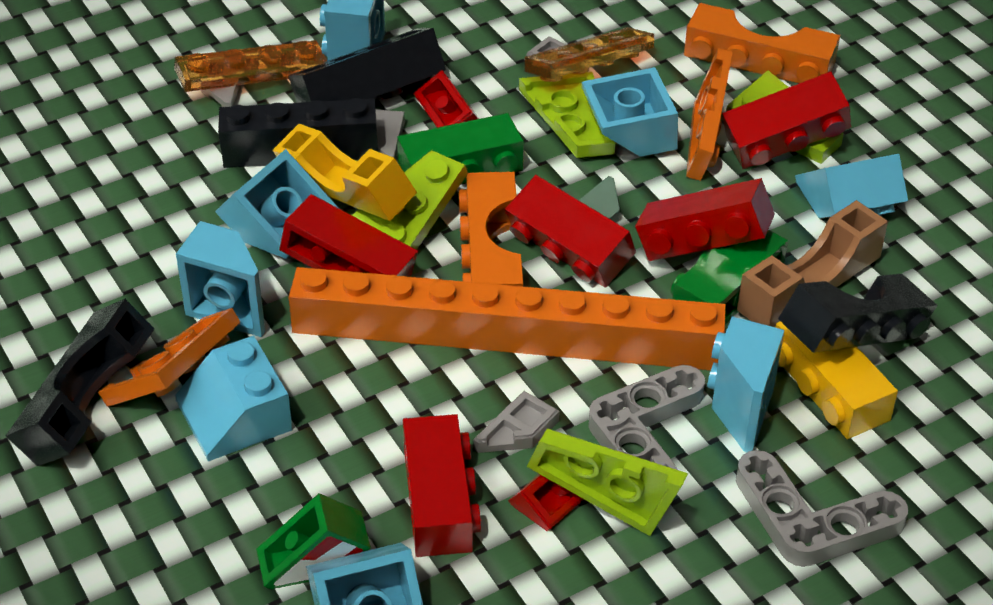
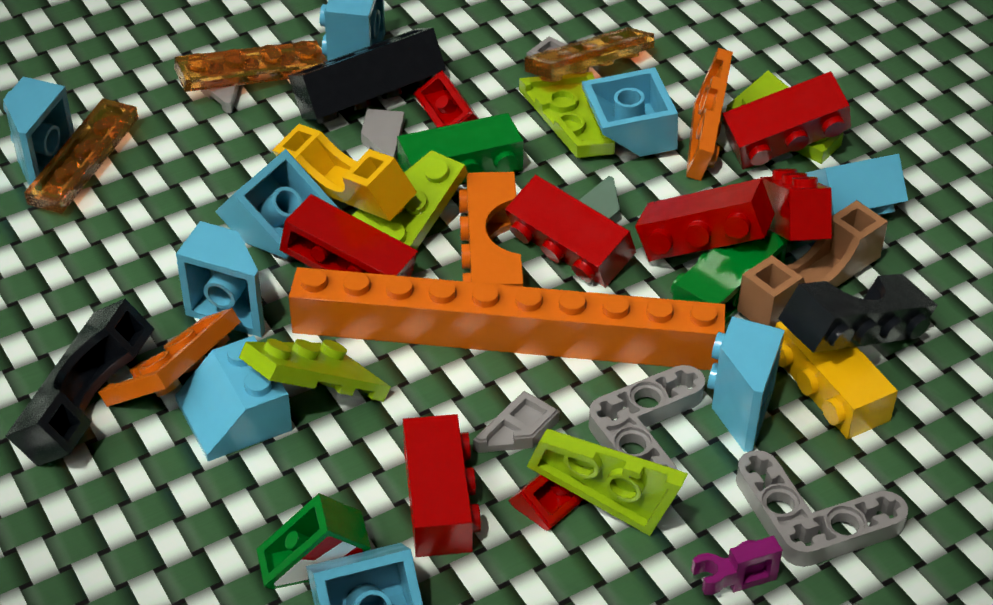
(38, 123): none -> medium azure slope
(81, 156): none -> clear orange plate
(253, 131): black brick -> none
(309, 363): none -> lime wing
(746, 566): none -> magenta plate
(787, 57): orange arch -> none
(799, 205): none -> red brick

